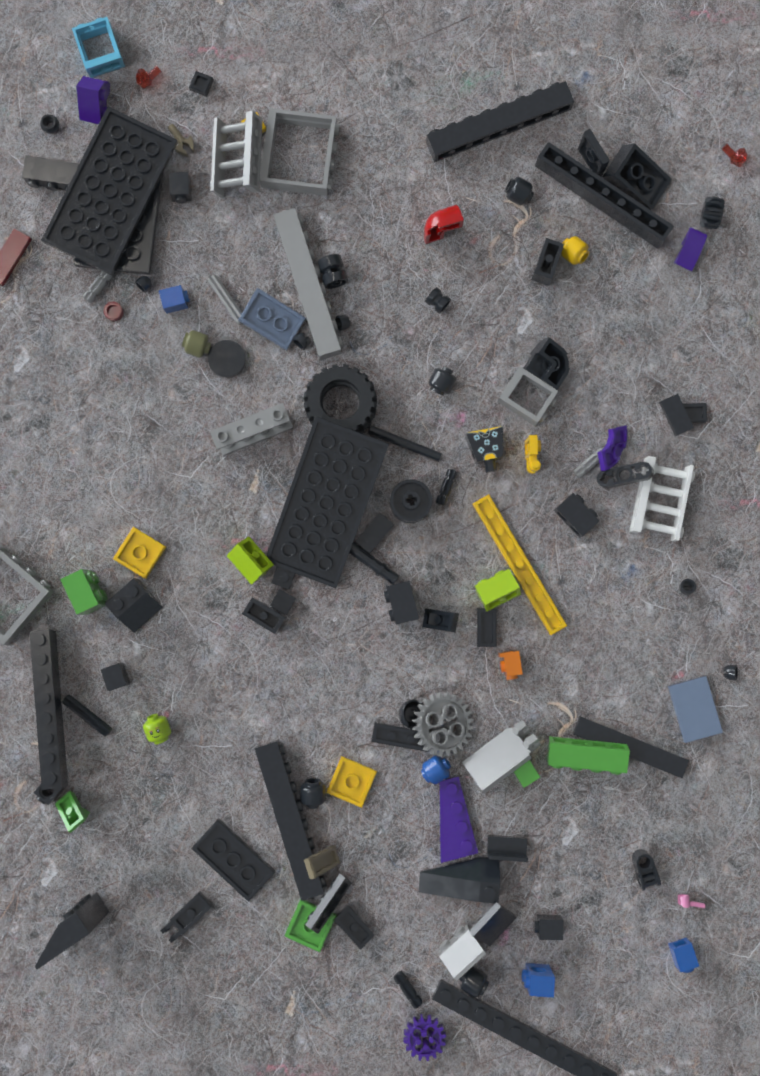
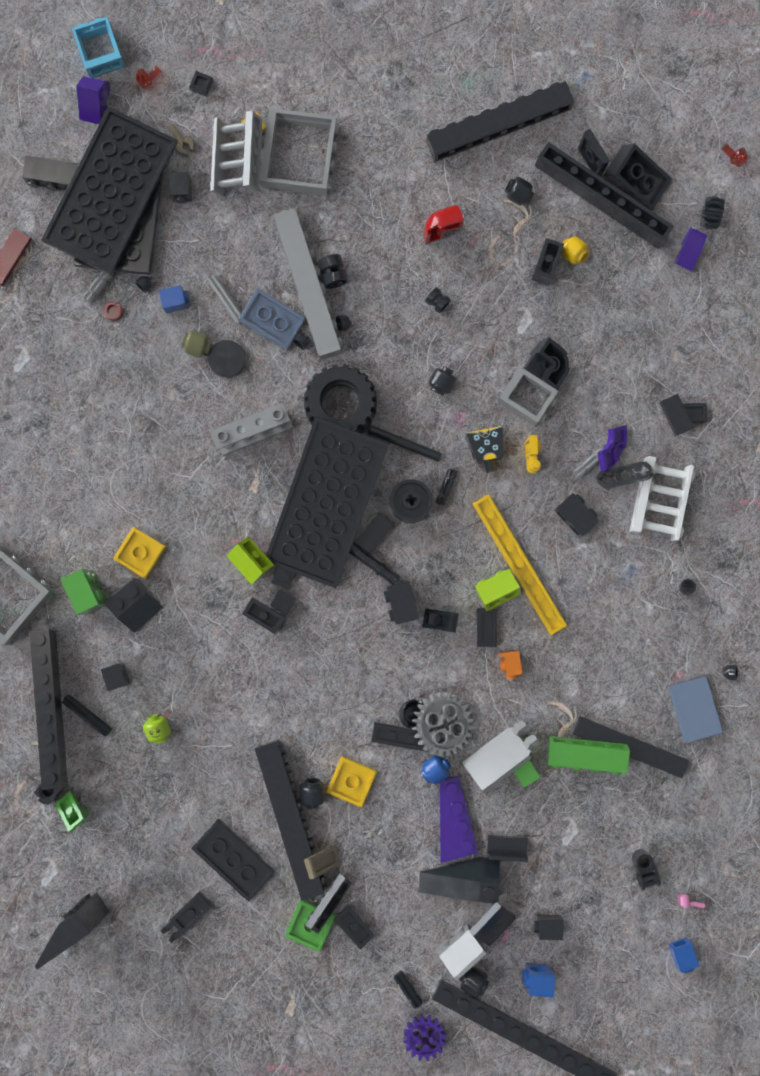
(45, 120): black plate -> none

